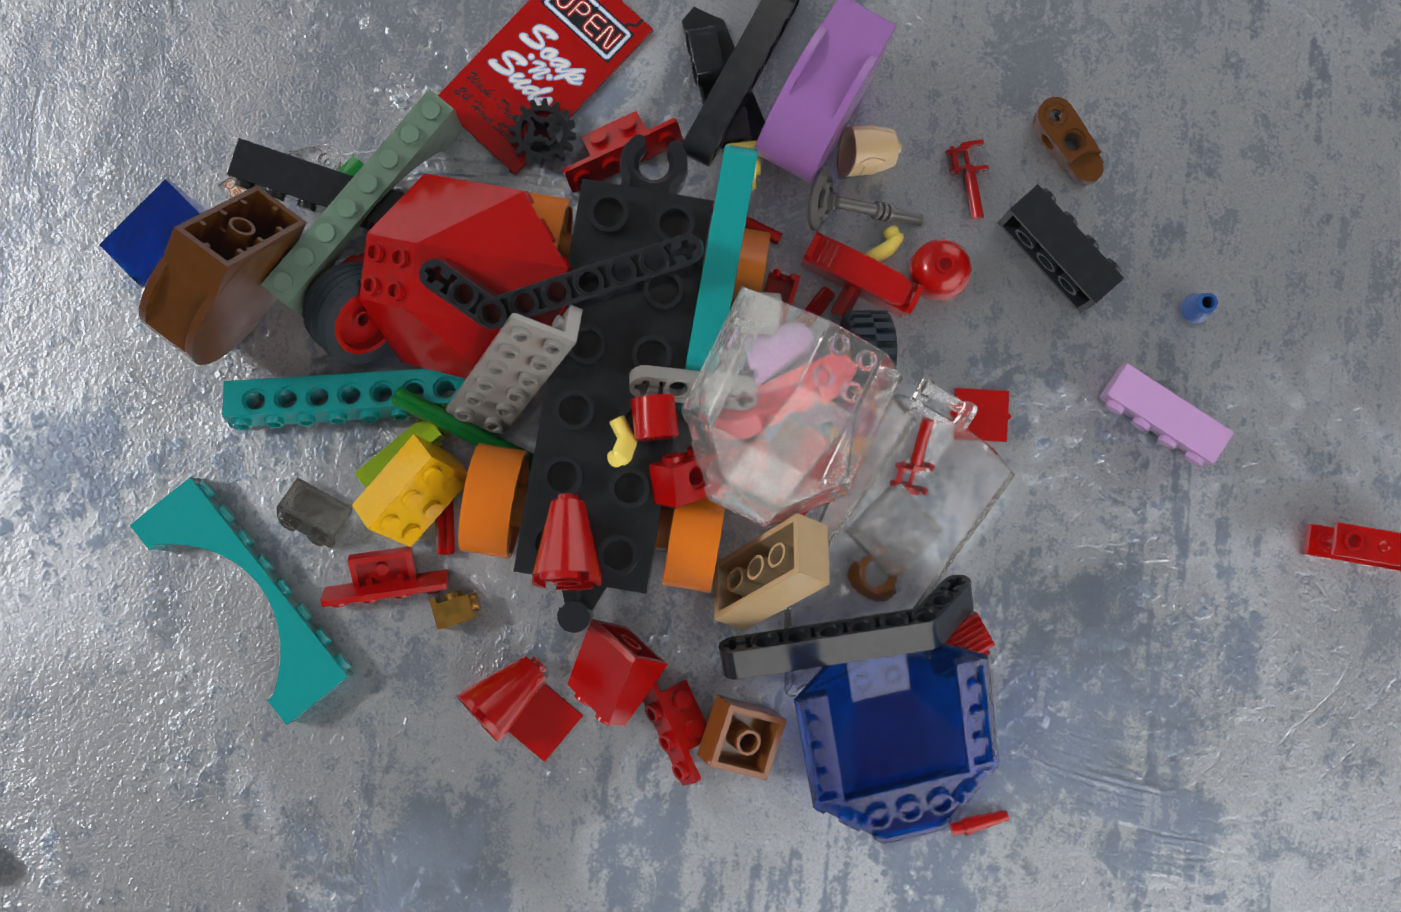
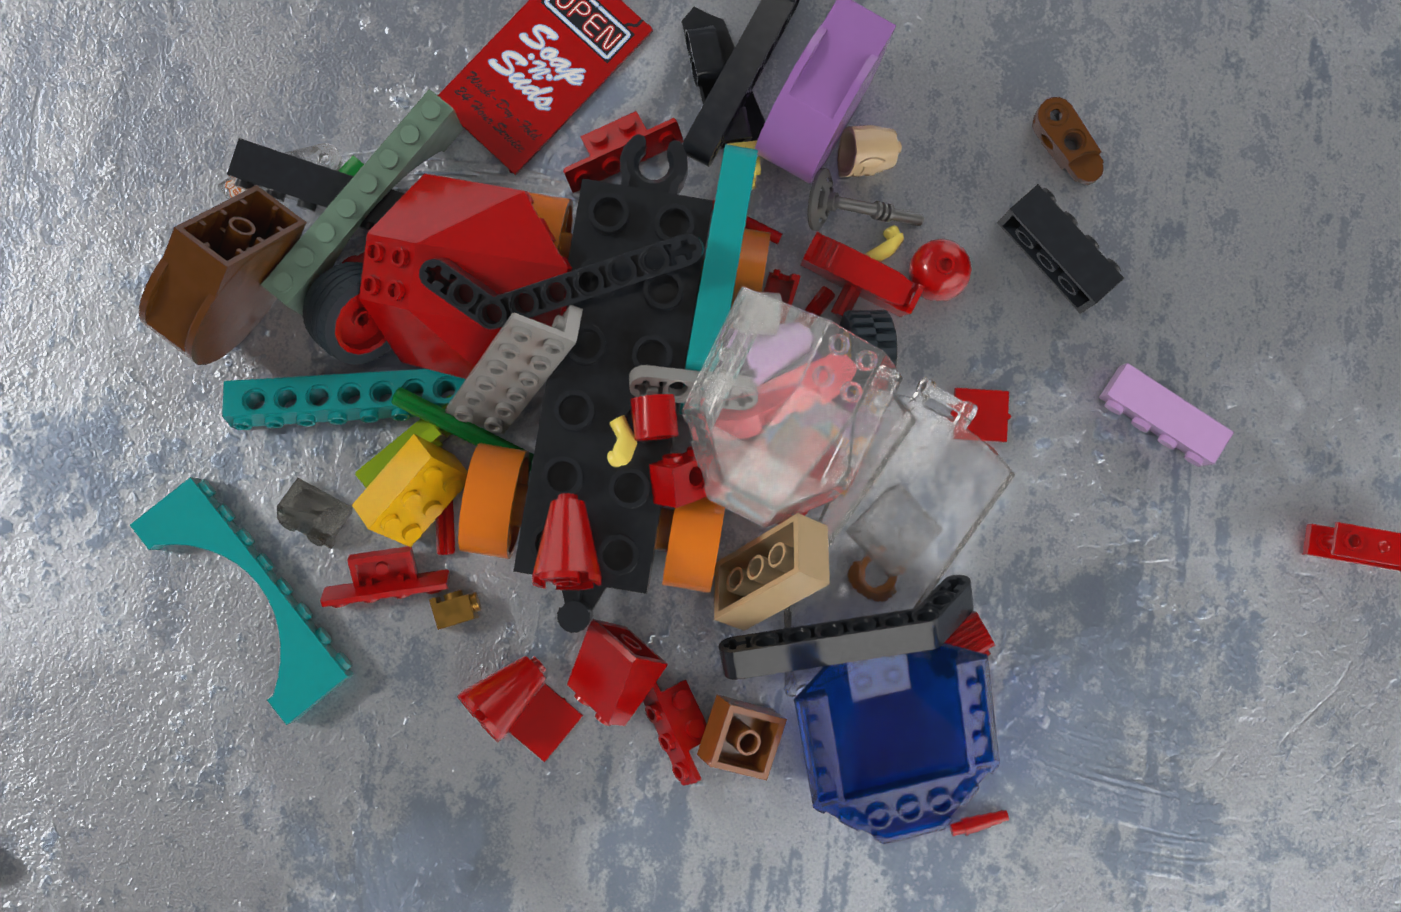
(145, 233): clear blue piece -> none
(547, 124): black gear -> none
(916, 462): red piece -> none
(969, 175): red piece -> none
(1198, 306): blue cone -> none

